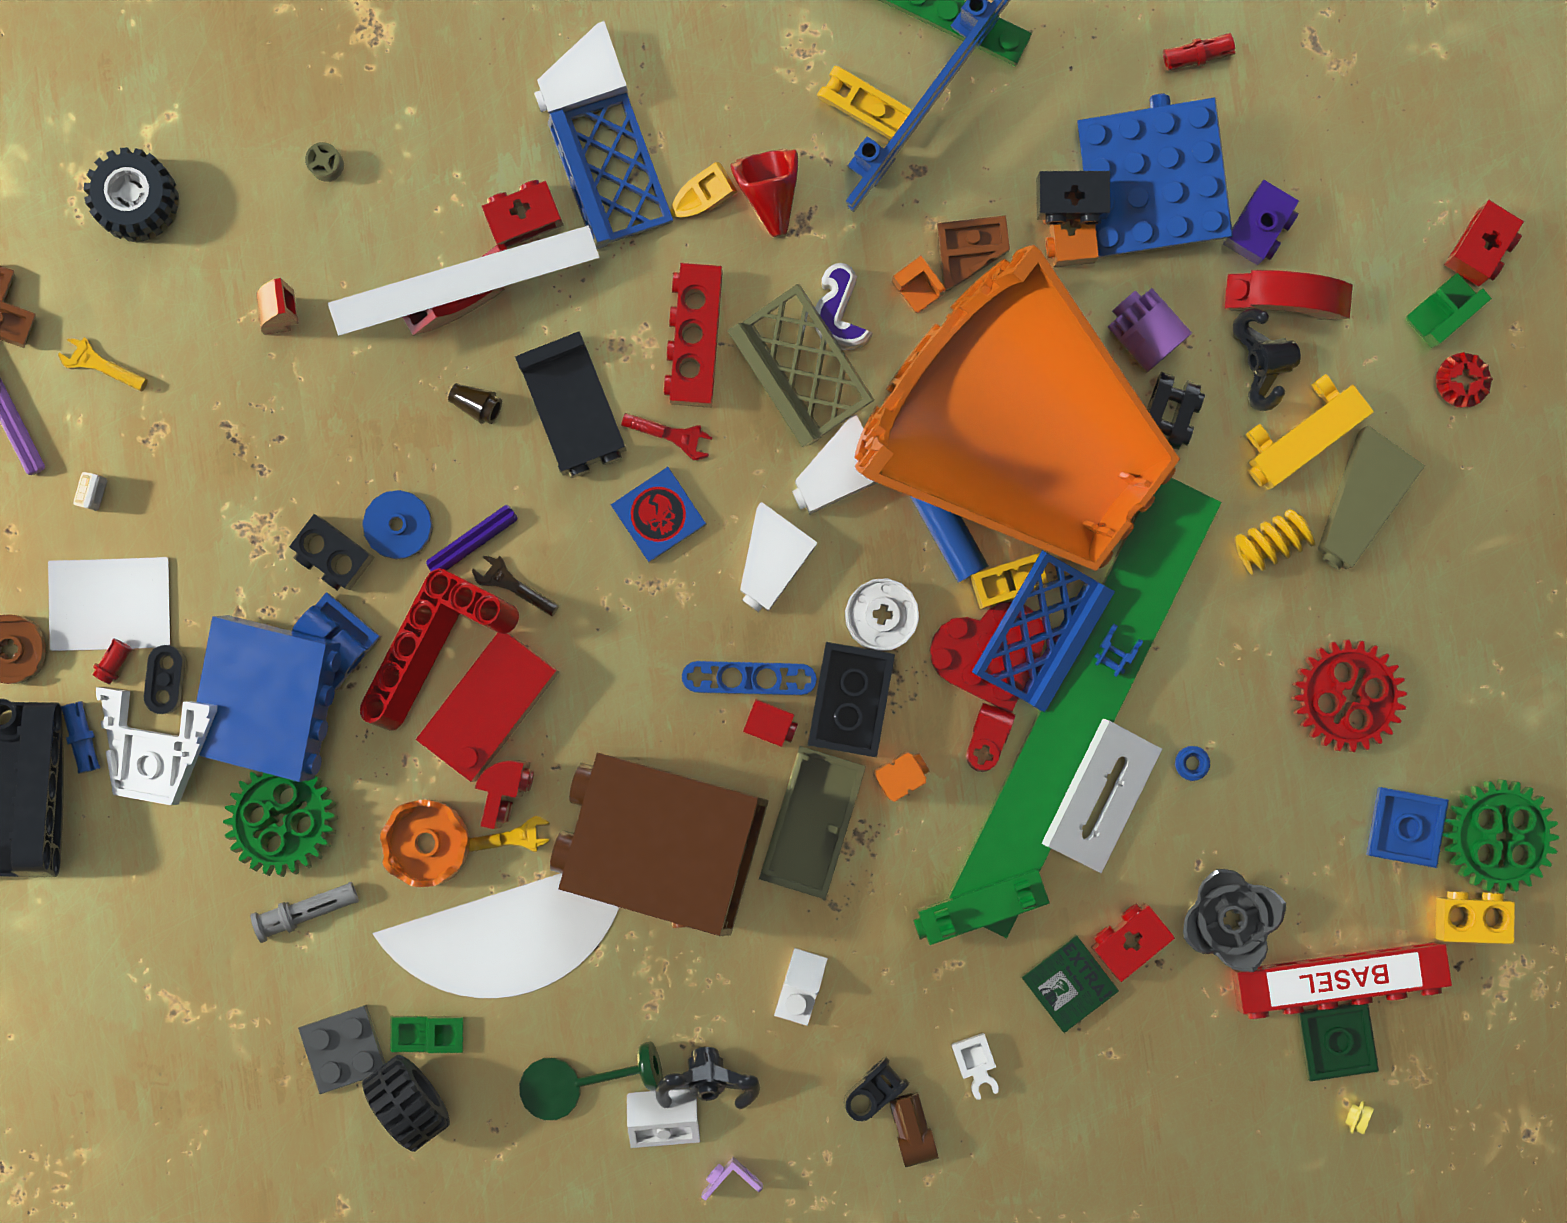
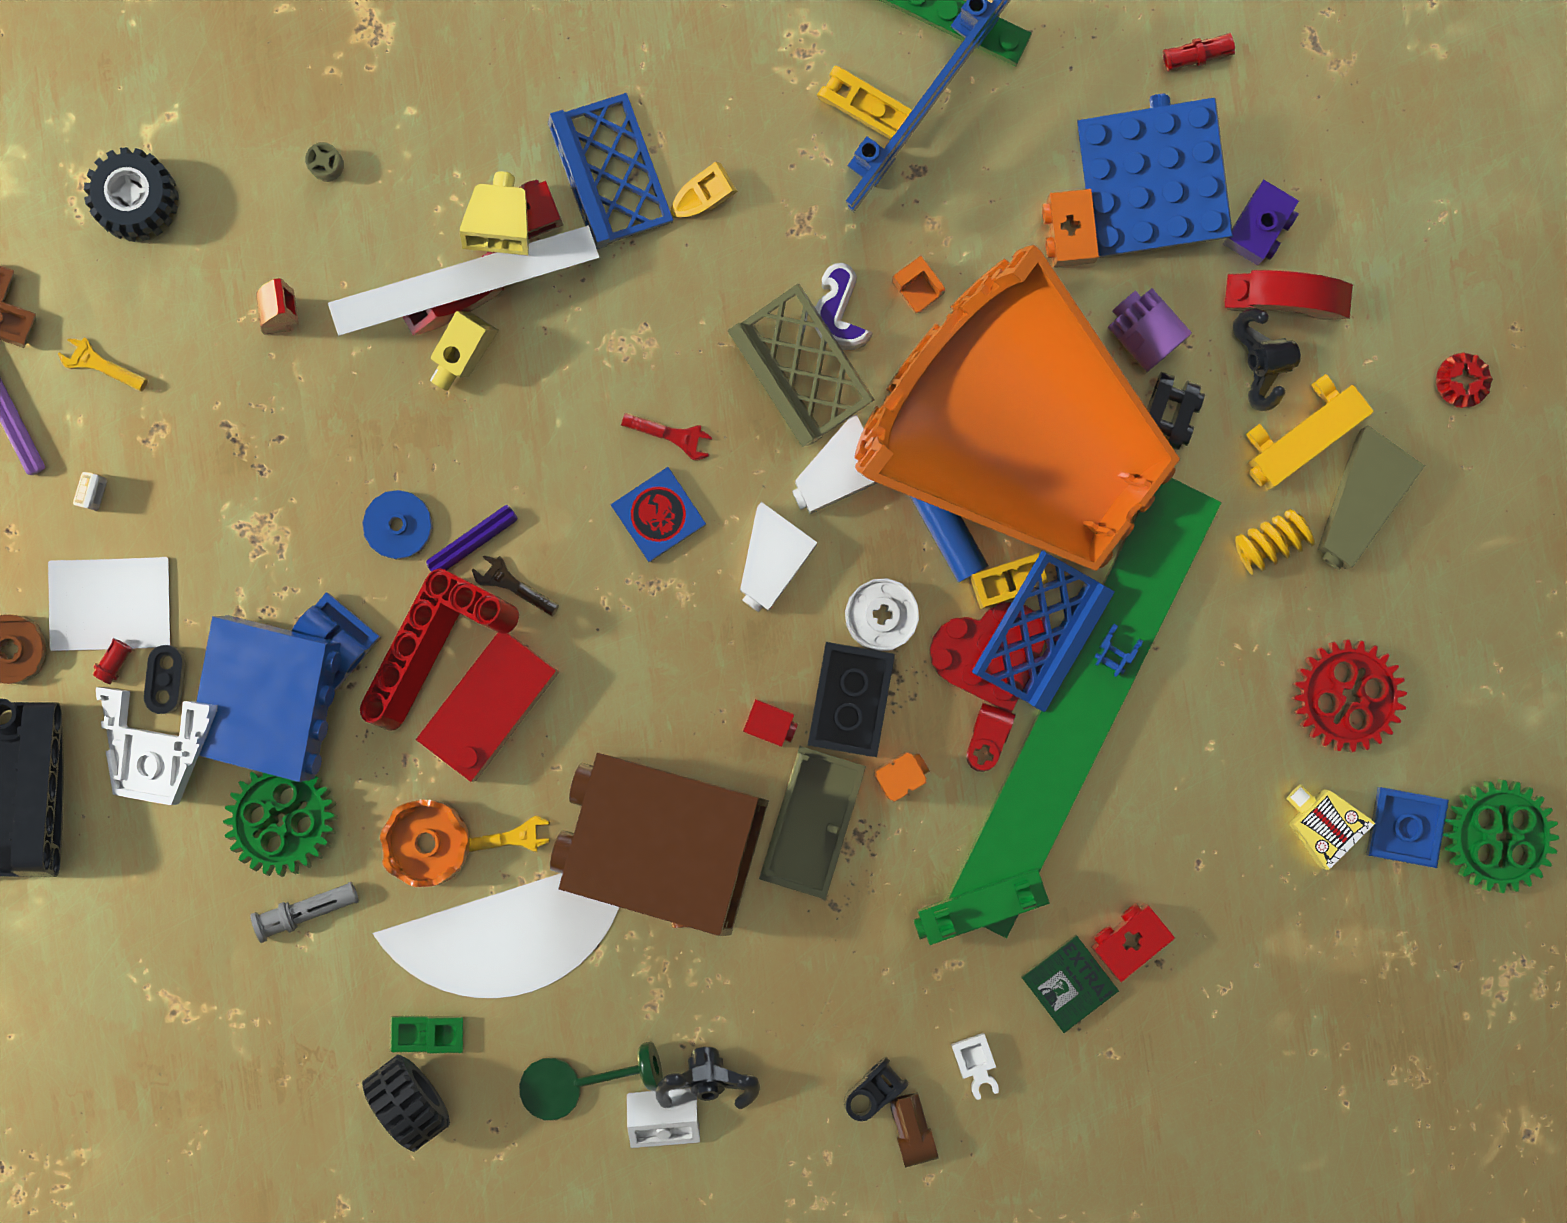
(80, 737): blue pin -> none
(335, 546): black brick -> none
(342, 1048): dark grey plate -> none
(471, 338): none -> light yellow torso
(476, 402): dark brown cone -> none
(496, 218): none -> light yellow torso
(500, 782): red brick -> none
(571, 404): black panel -> none
(582, 74): white slope -> none
(707, 282): red brick -> none
(720, 1173): lavender bracket -> none
(749, 673): blue beam -> none
(769, 186): red hat -> none
(801, 986): white slope -> none
(970, 246): dark orange wing -> none
(1084, 791): white piece -> none
(1088, 186): black brick -> none
(1203, 763): blue plate -> none
(1259, 913): dark grey brick -> none
(1326, 824): none -> torso
(1337, 1041): dark green tile -> none
(1342, 978): brick -> none
(1359, 1117): light yellow plate -> none
(1446, 310): green panel -> none
(1474, 925): yellow brick -> none
(1492, 225): red brick -> none

